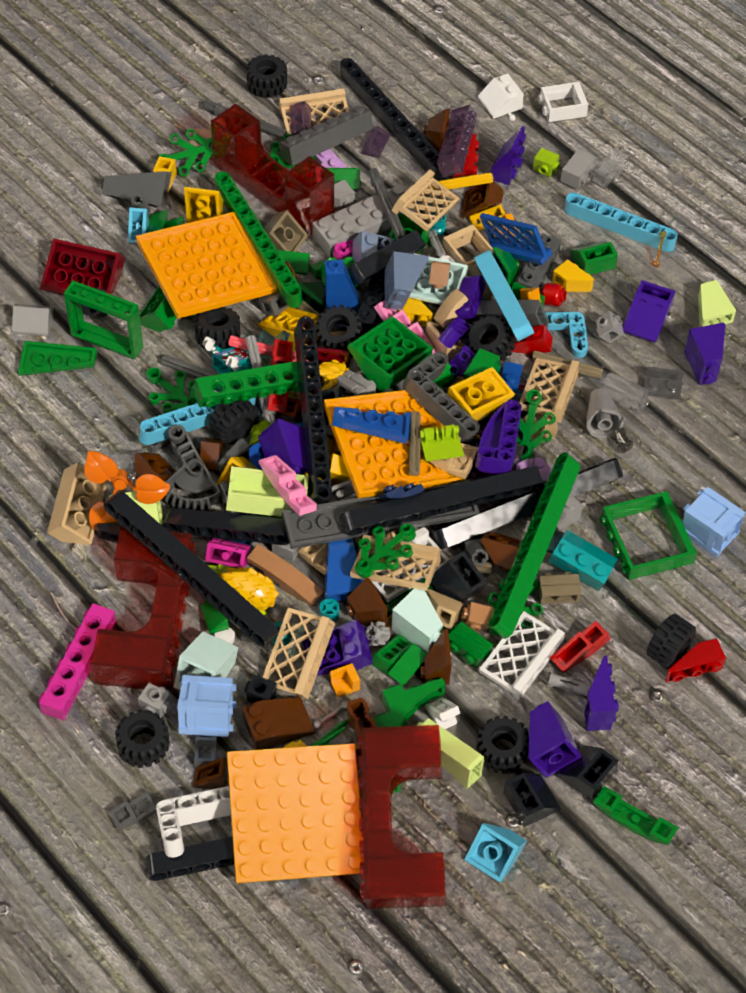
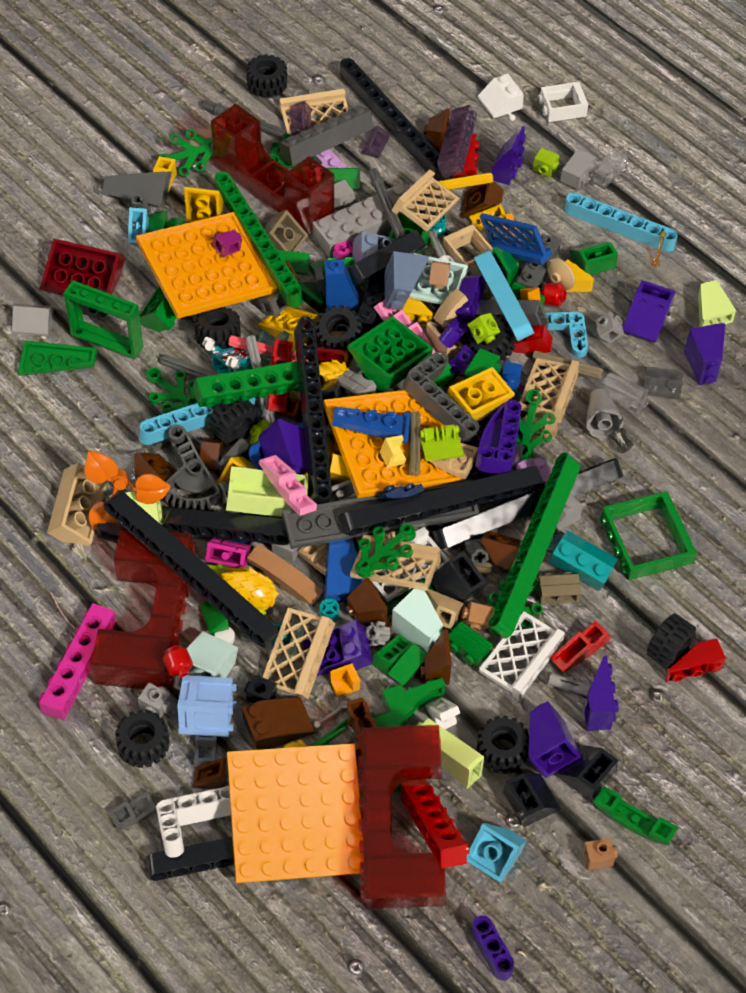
(177, 661): none -> red head
(227, 243): none -> magenta brick
(319, 278): none -> dark grey tile
(392, 452): none -> light yellow panel
(434, 823): none -> red brick
(484, 328): none -> lime brick
(492, 937): none -> dark purple beam
(560, 273): none -> tan dish
(599, 854): none -> medium nougat brick
(712, 521): light blue container -> none

